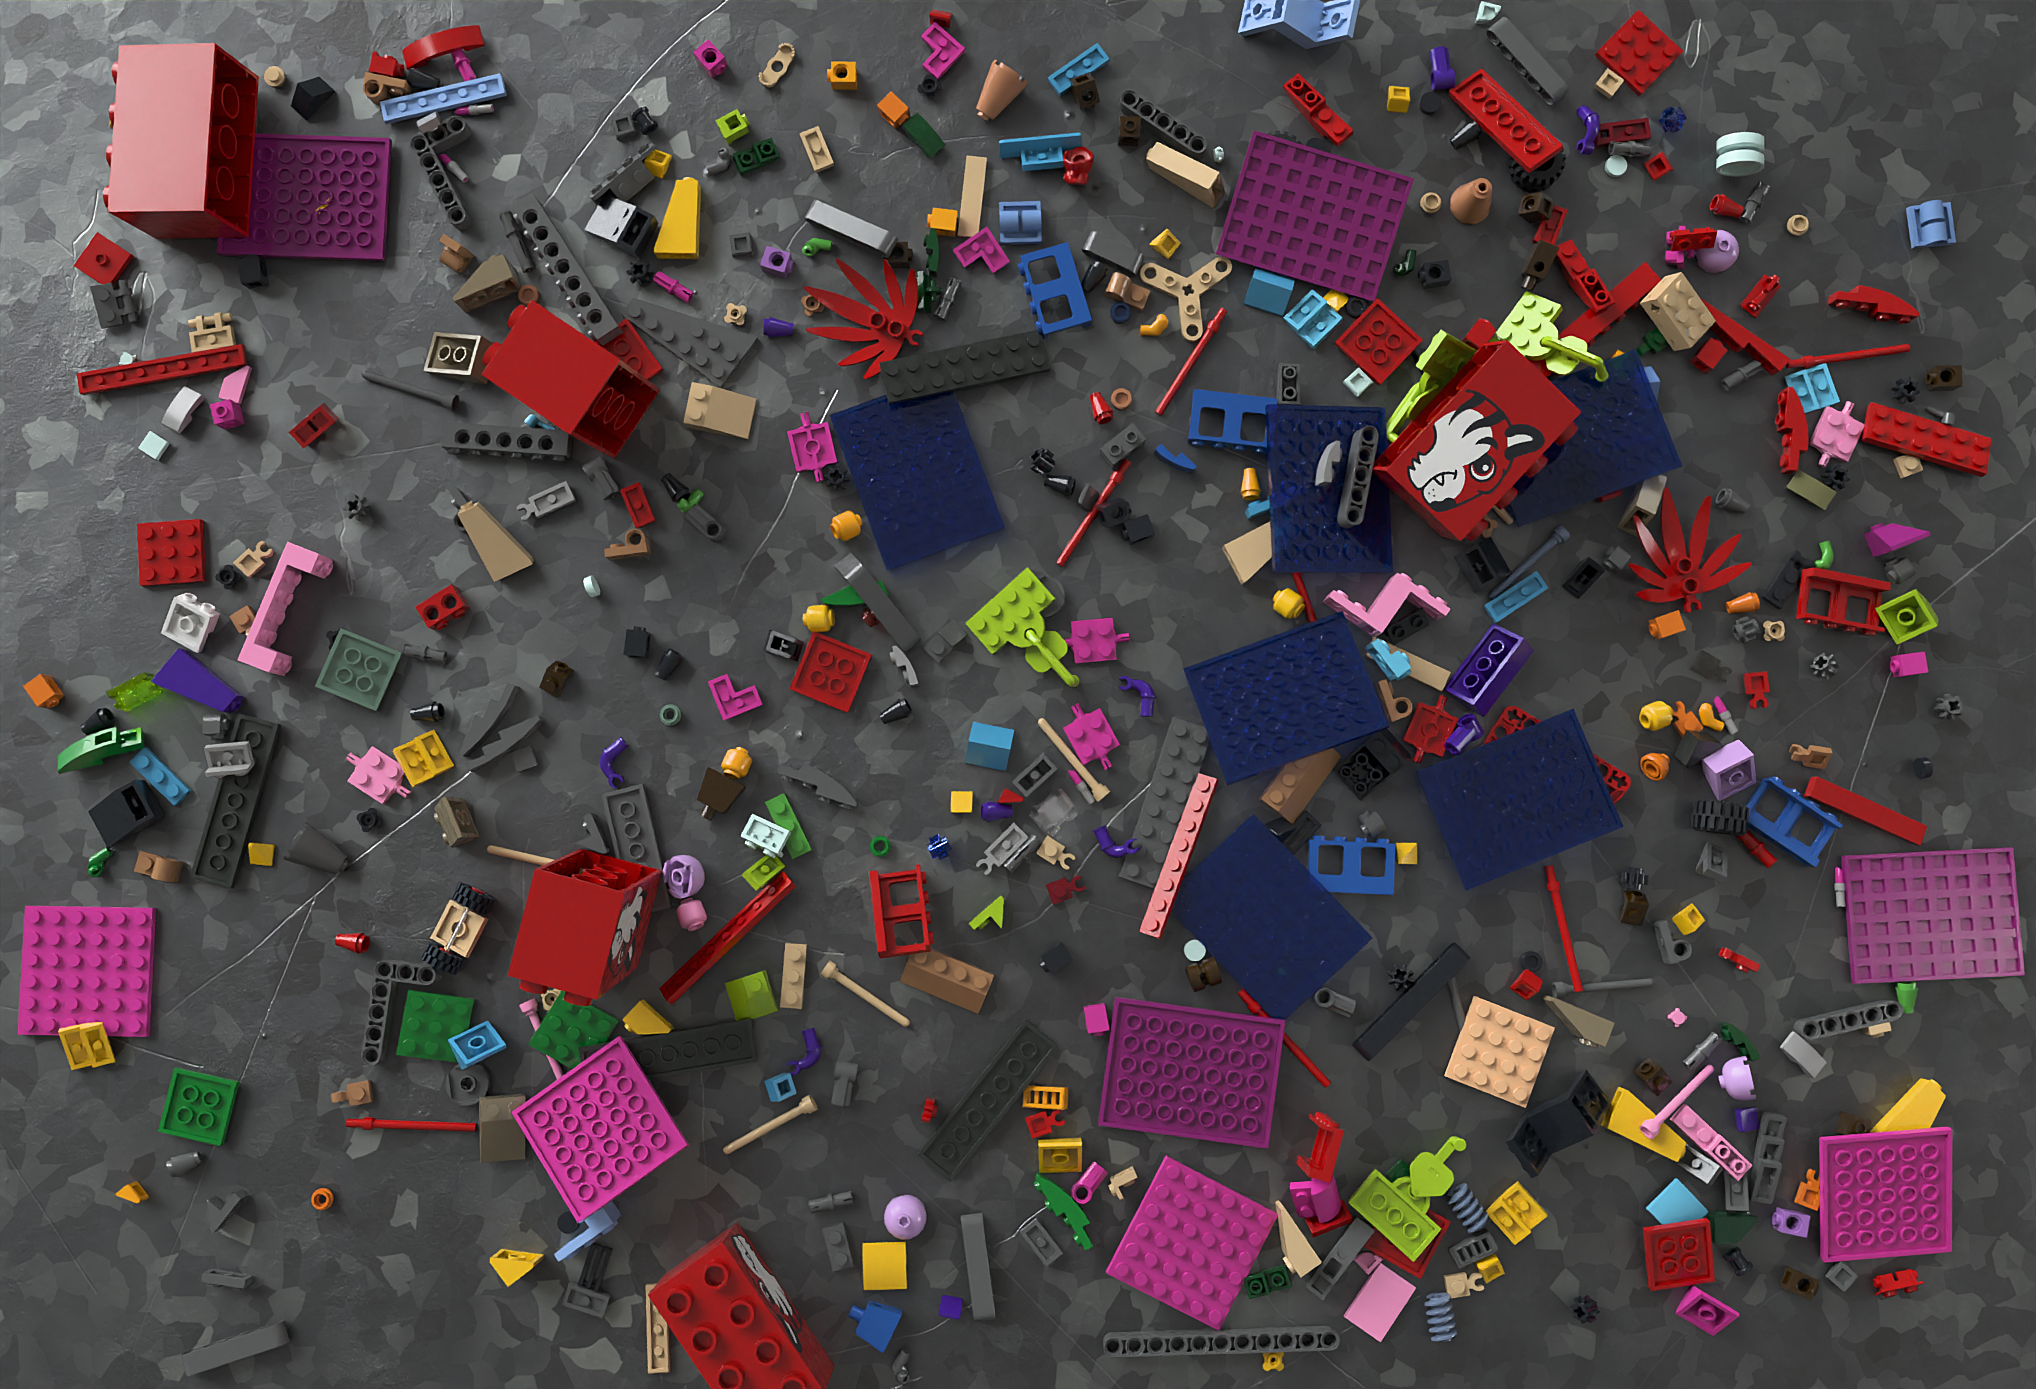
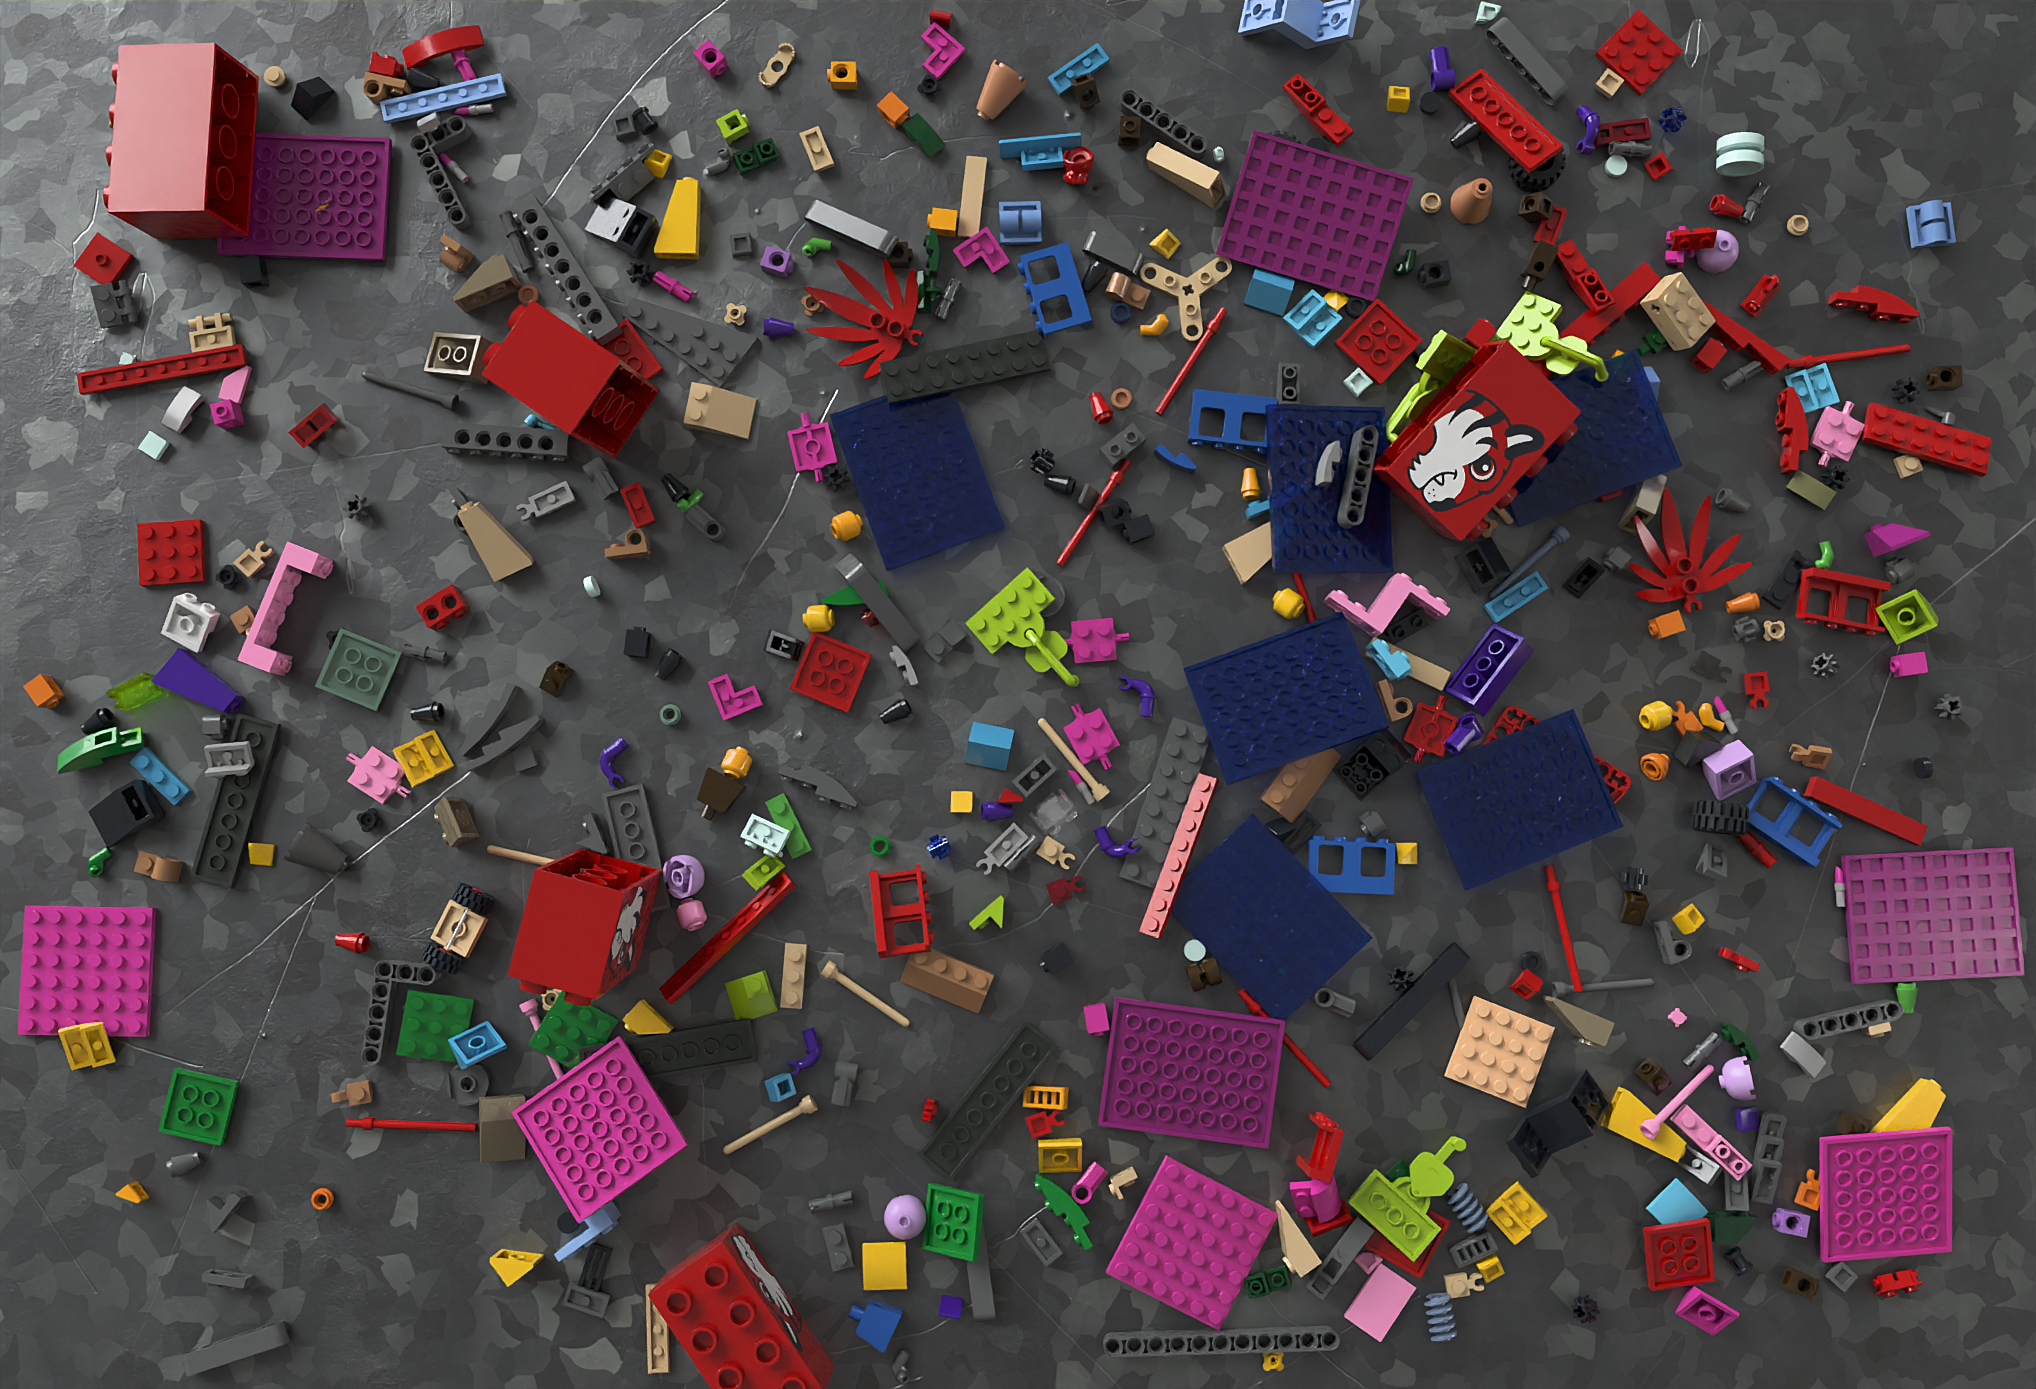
(953, 1222): none -> green plate

